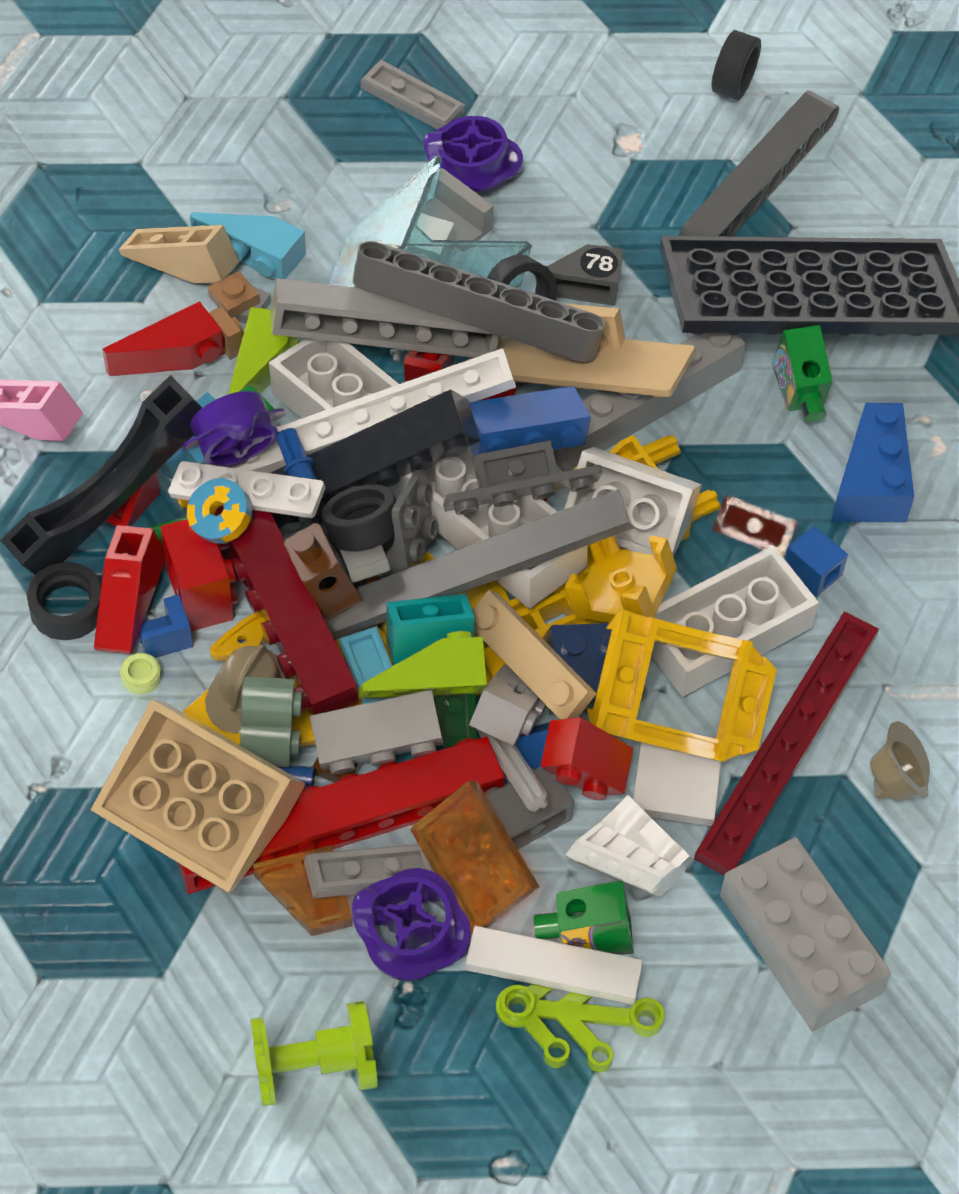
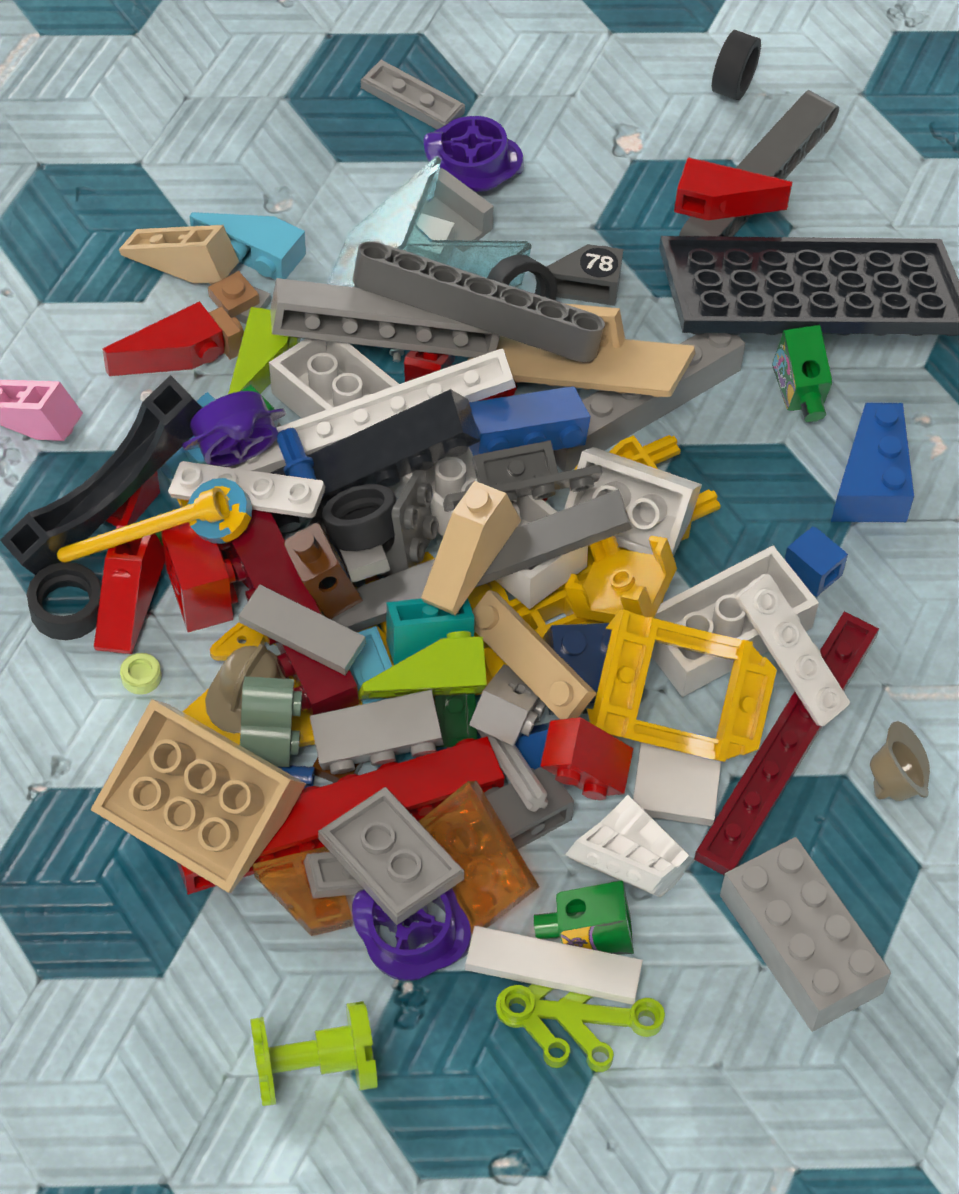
(167, 633): blue panel -> none
(209, 506): none -> yellow piece
(302, 629): none -> light grey tile
(391, 855): none -> light grey tile
(469, 546): none -> tan slope
(723, 192): none -> red slope
(754, 525): clear red slope -> none
(793, 649): none -> white bracket

